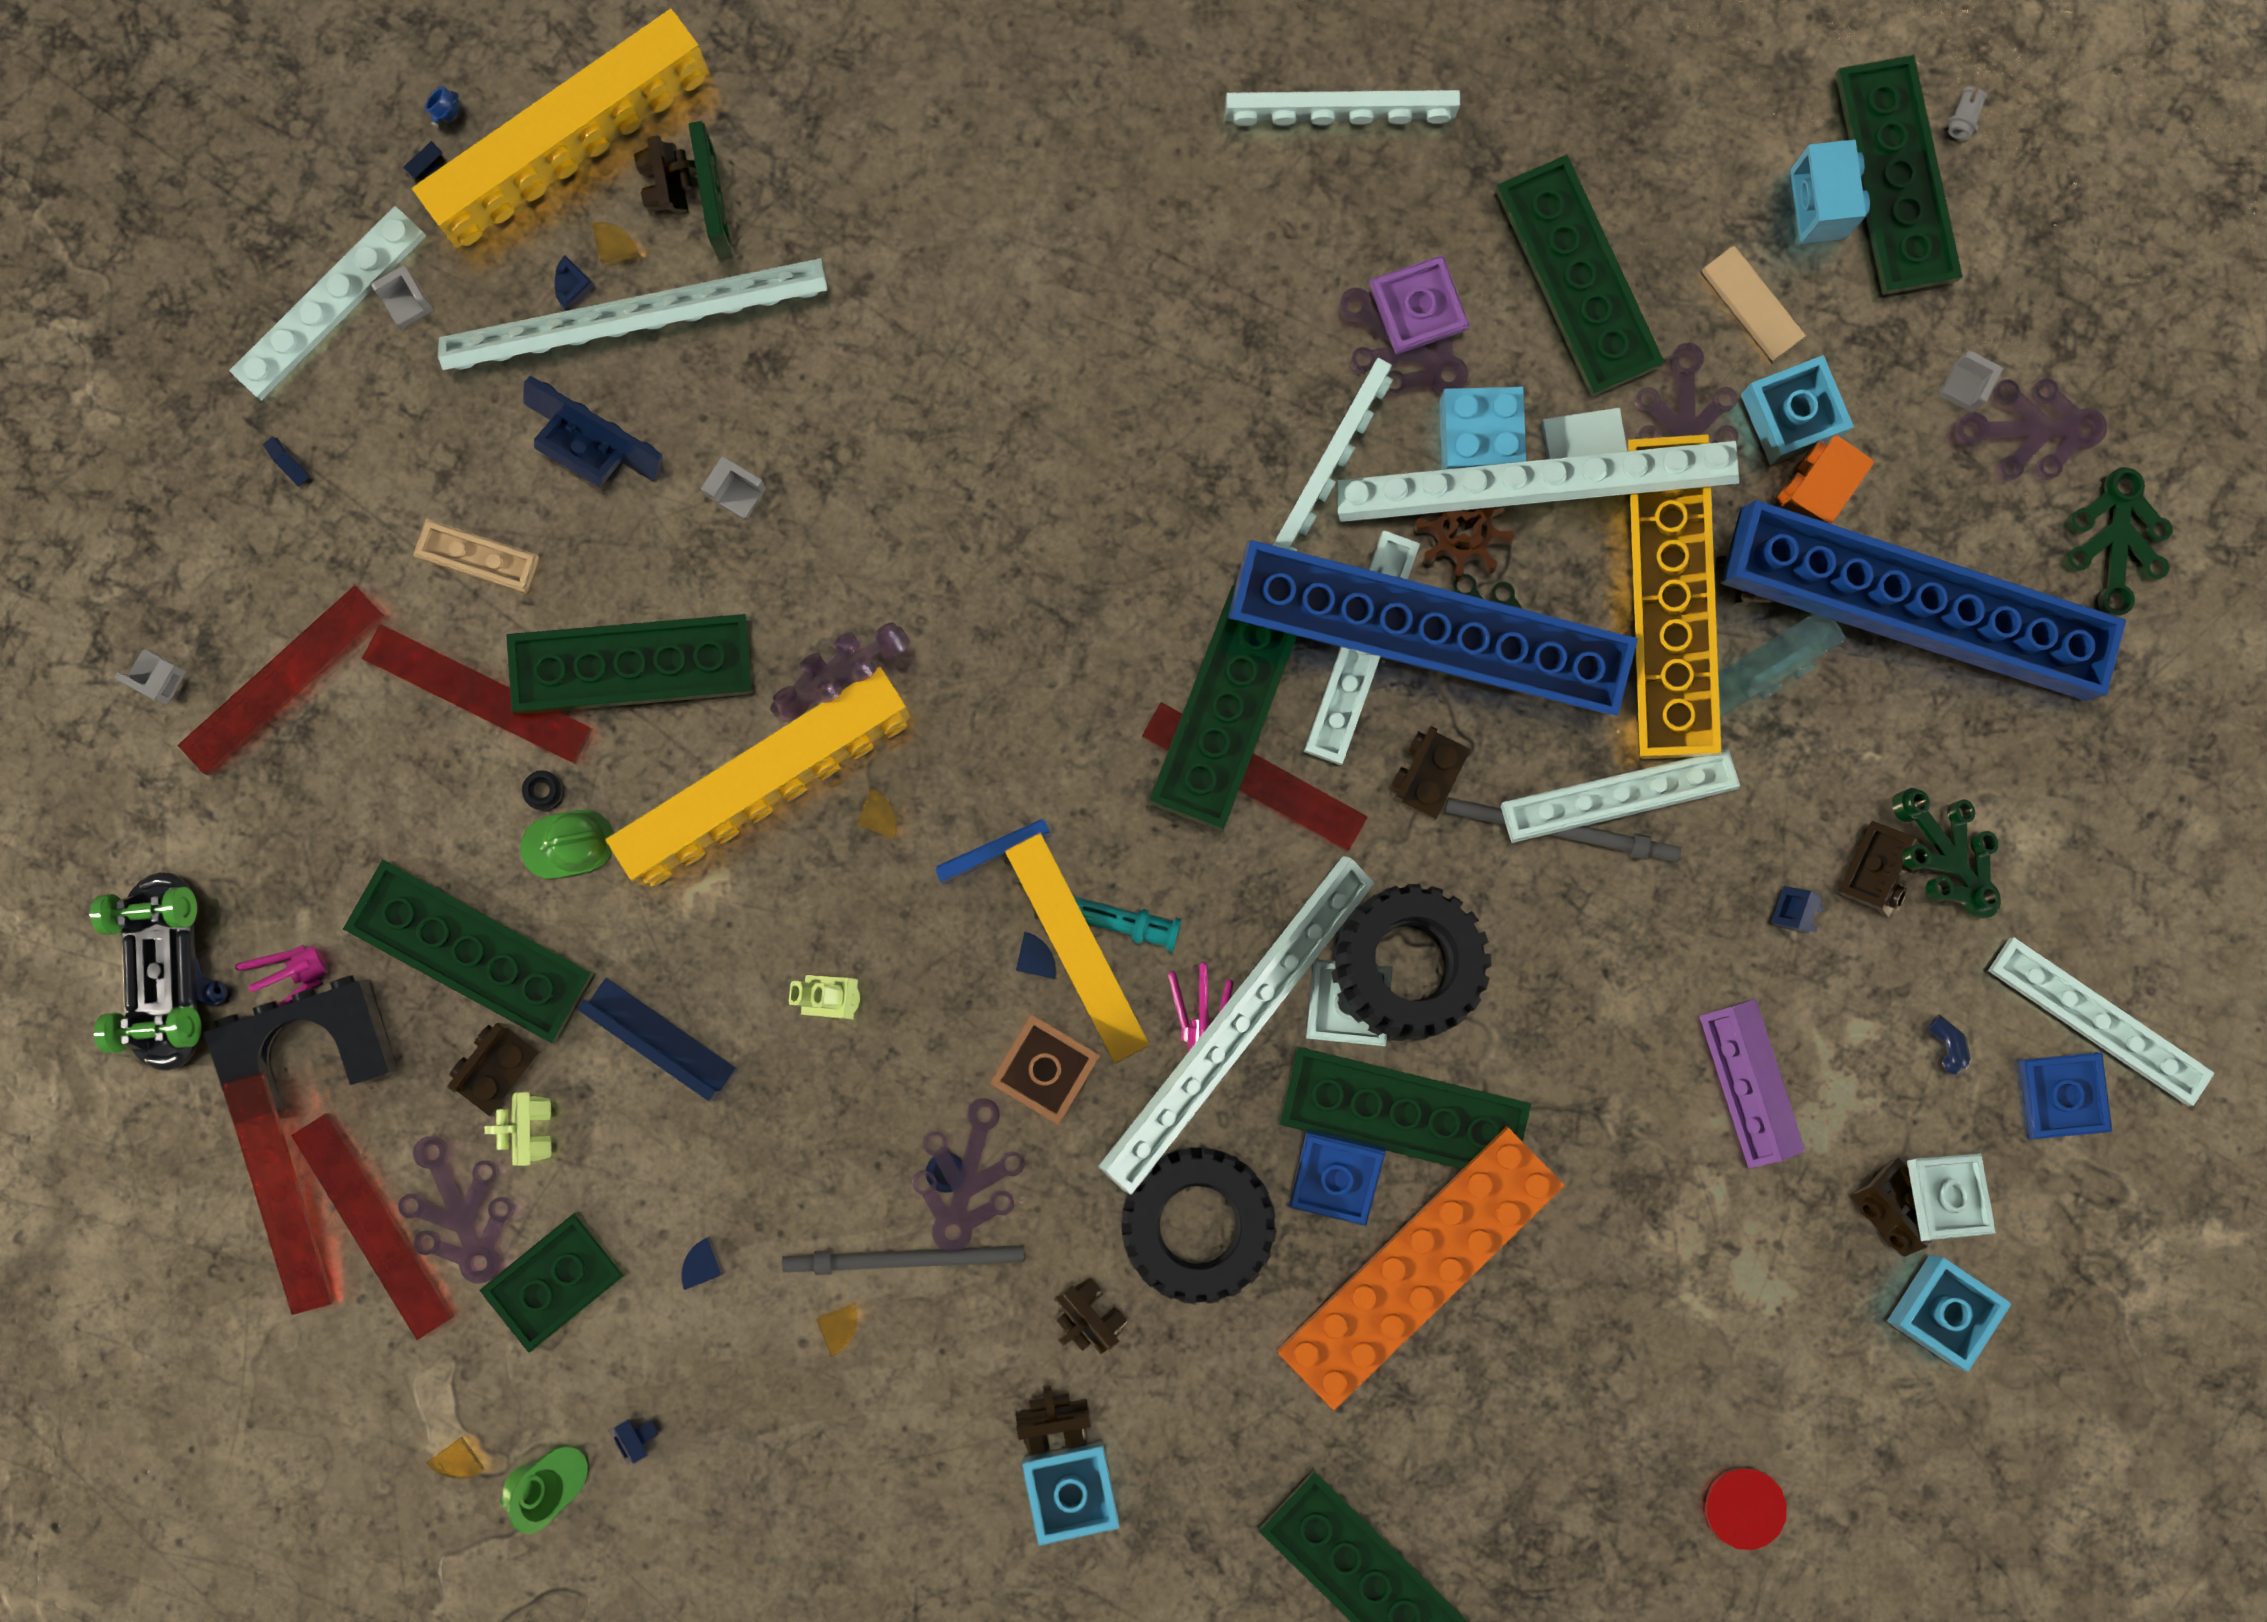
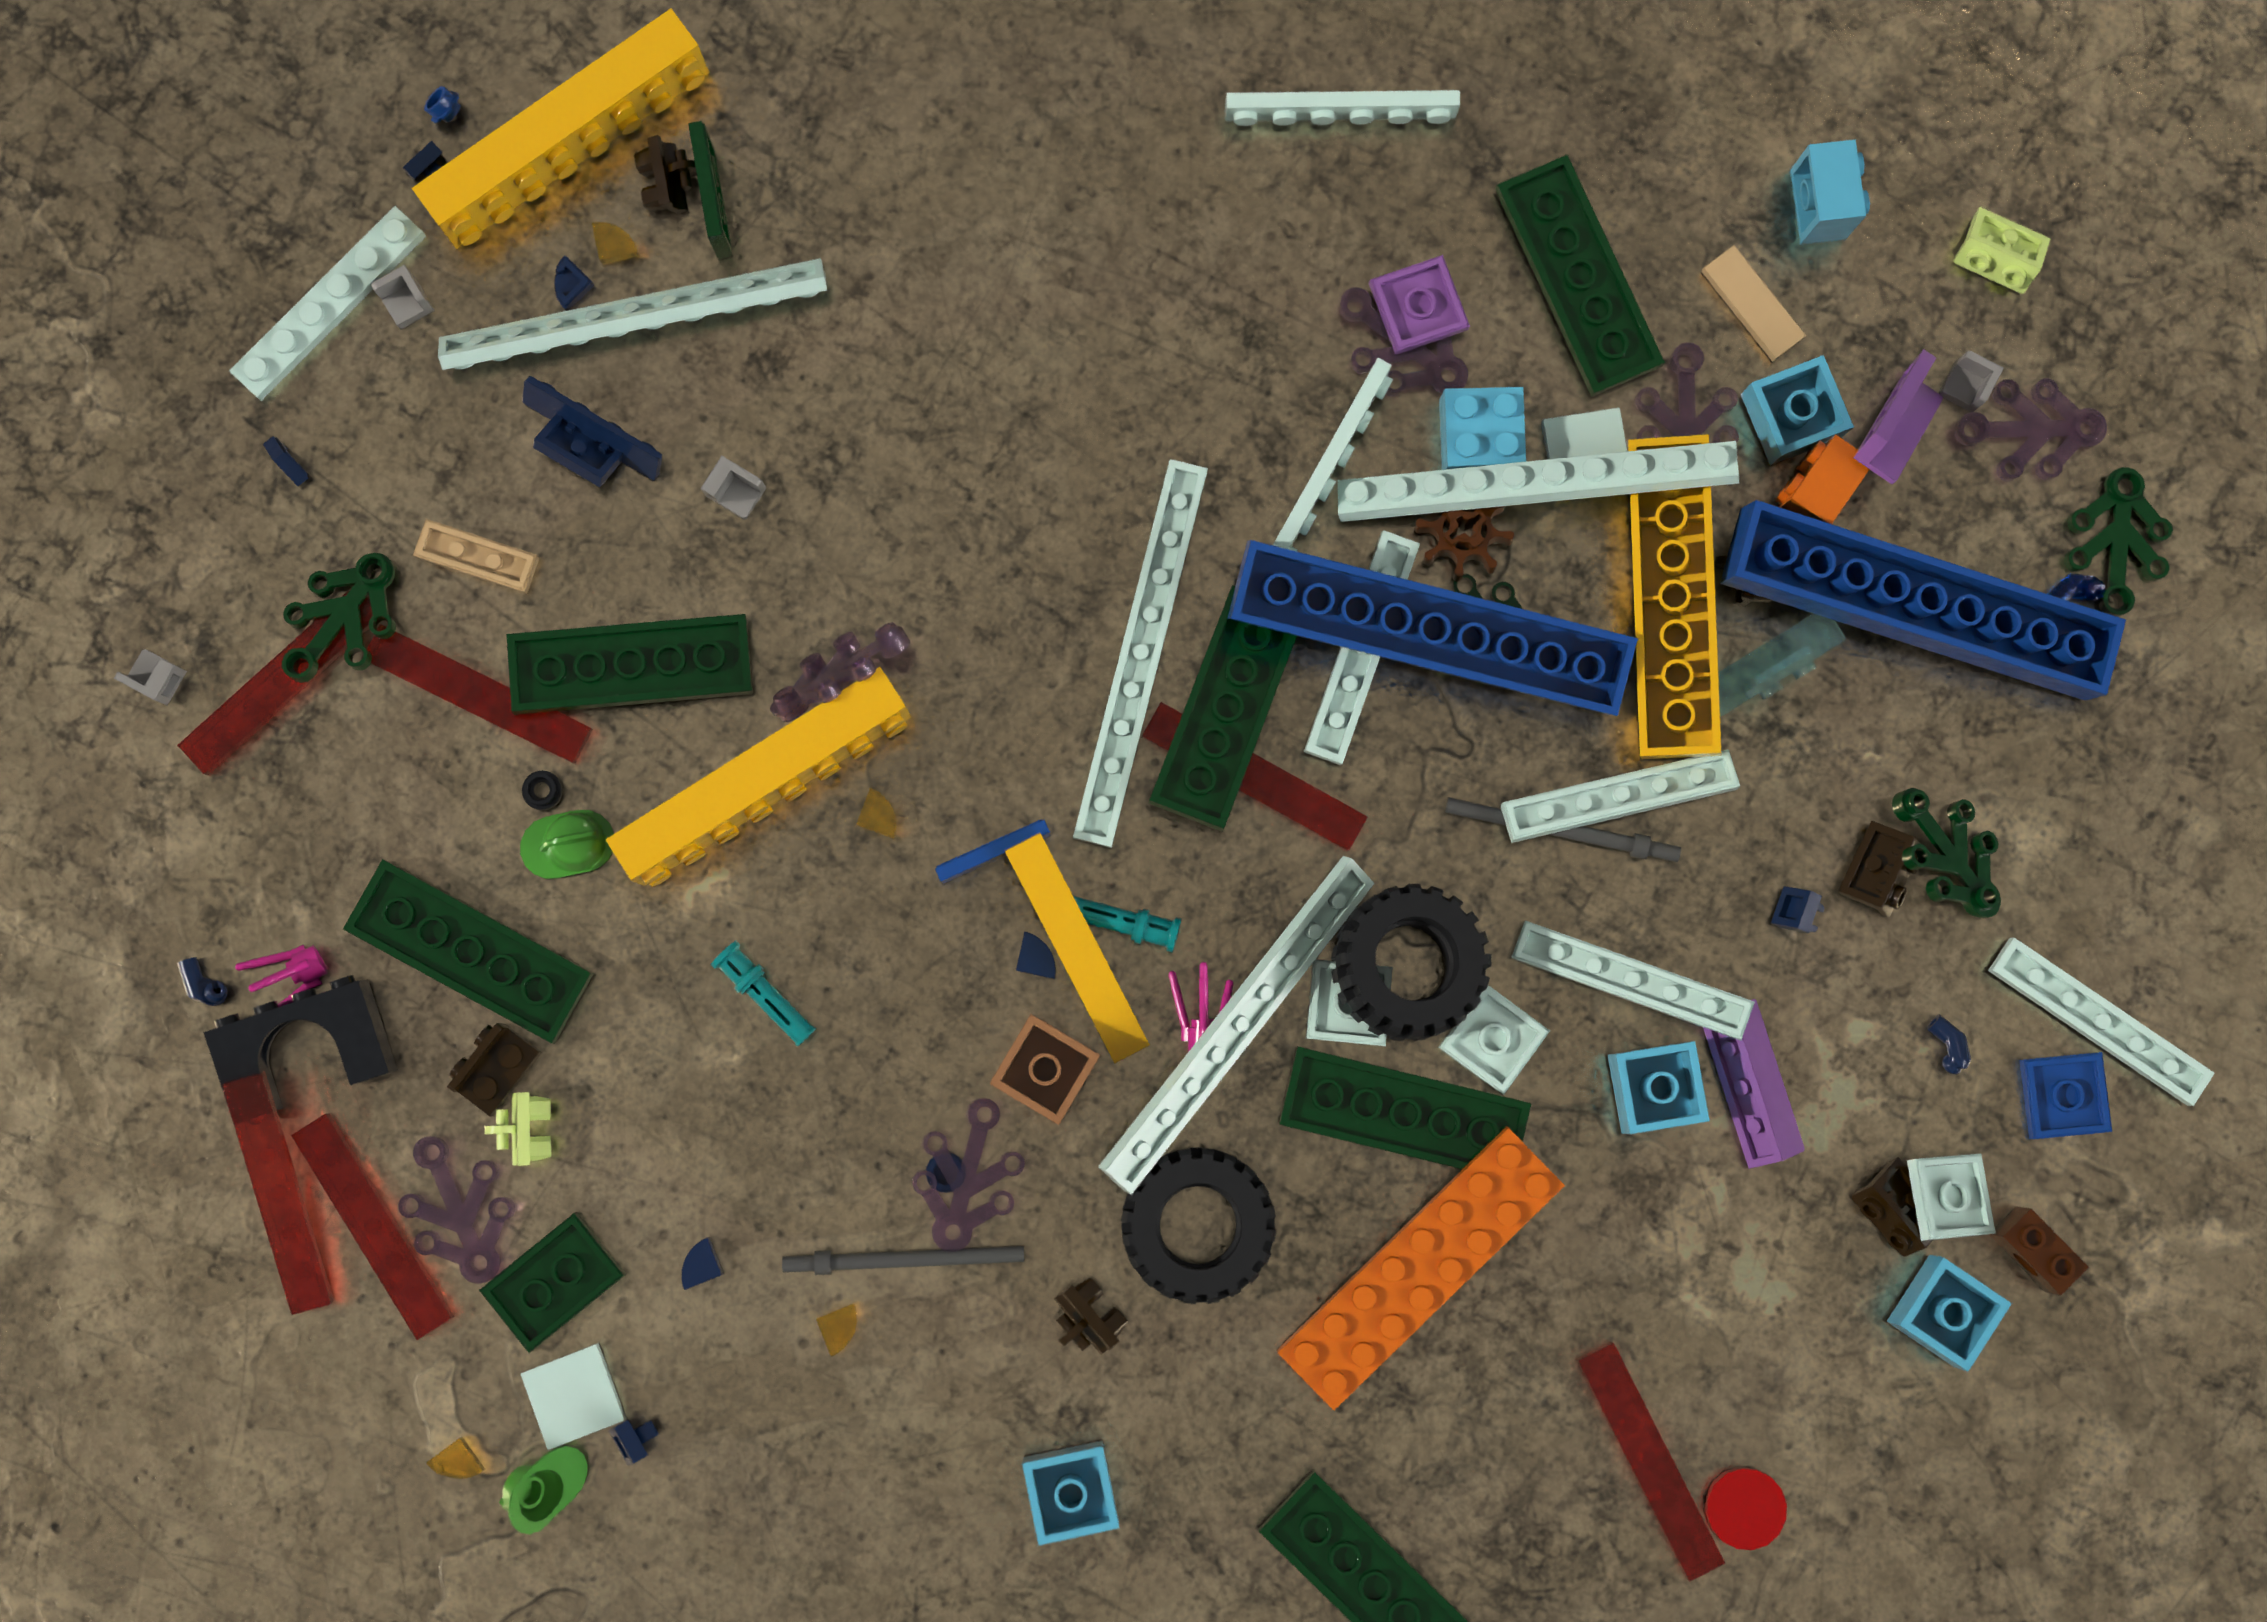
(157, 971): black piece -> none
(342, 612): none -> dark green plant
(573, 1396): none -> light aqua tile
(658, 1039): dark blue fence -> none
(751, 980): none -> teal pin
(825, 996): yellowish green hips -> none
(1053, 1416): dark brown hips -> none
(1140, 654): none -> light aqua plate
(1336, 1177): blue tile -> none
(1430, 773): dark brown bracket -> none
(1495, 1040): none -> light aqua tile
(1633, 980): none -> light aqua tile
(1650, 1461): none -> clear red tile
(1658, 1087): none -> medium azure brick
(1901, 173): dark green plate -> none
(1901, 422): none -> medium lavender panel
(1965, 119): light grey pin -> none
(2002, 250): none -> yellowish green bracket
(2039, 1250): none -> reddish brown brick
(2079, 587): none -> clear blue arm

